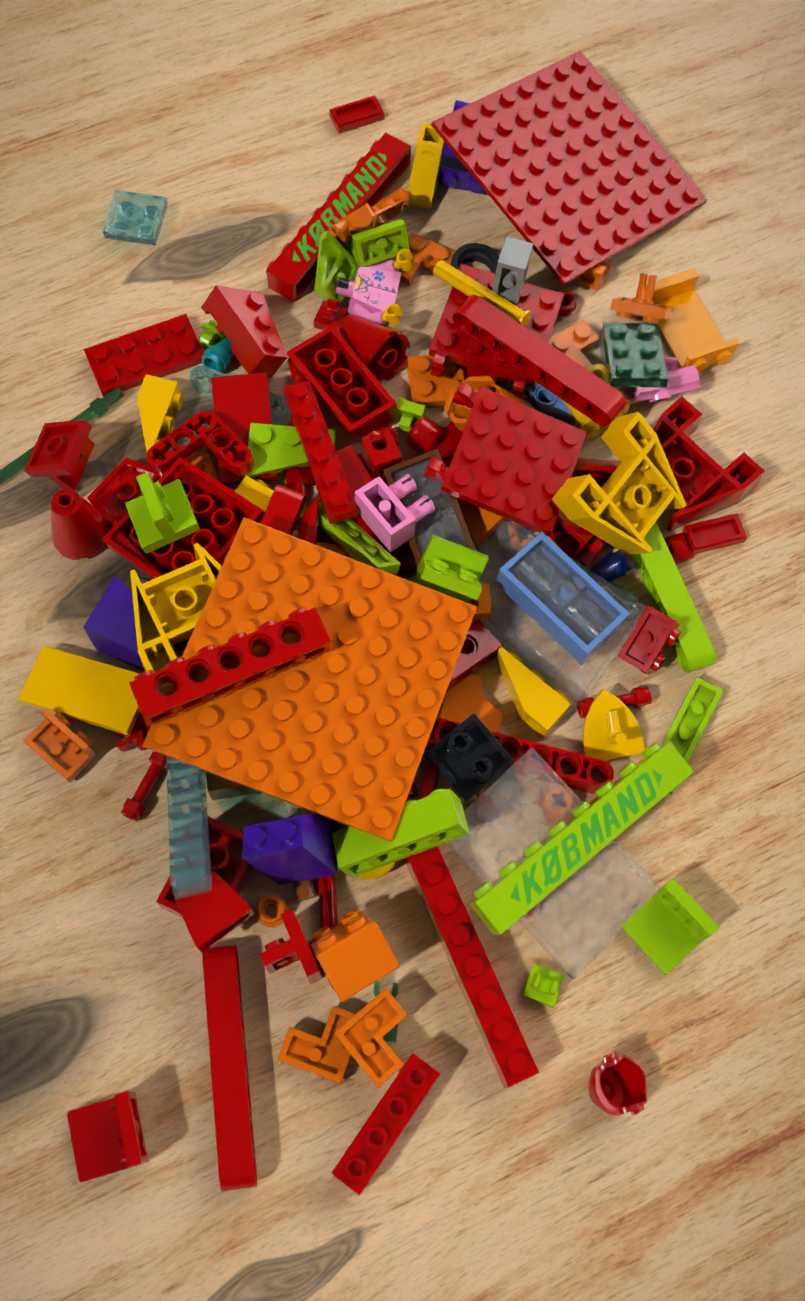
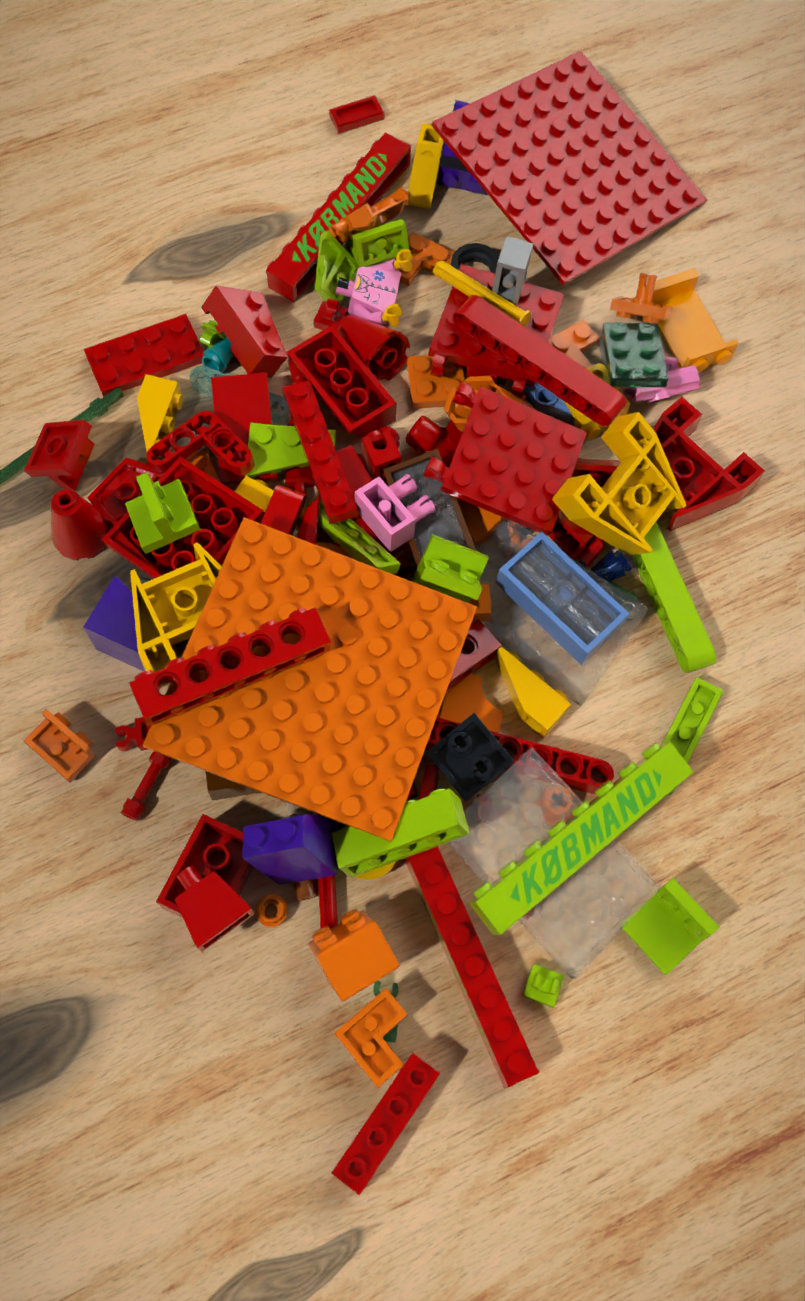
(82, 690): yellow tile -> none
(107, 1136): red bracket -> none
(135, 217): clear light blue plate -> none
(188, 830): clear light blue beam -> none
(229, 1069): red beam -> none
(282, 954): red bracket -> none
(318, 1055): orange plate -> none
(409, 413): lime tile -> none
(569, 304): red plate -> none
(594, 277): orange panel -> none
(611, 729): yellow shield -> none
(618, 1085): red cap -> none
(638, 697): red bar -> none
(650, 640): red bracket -> none
(679, 547): red slope -> none
(714, 533): red tile -> none

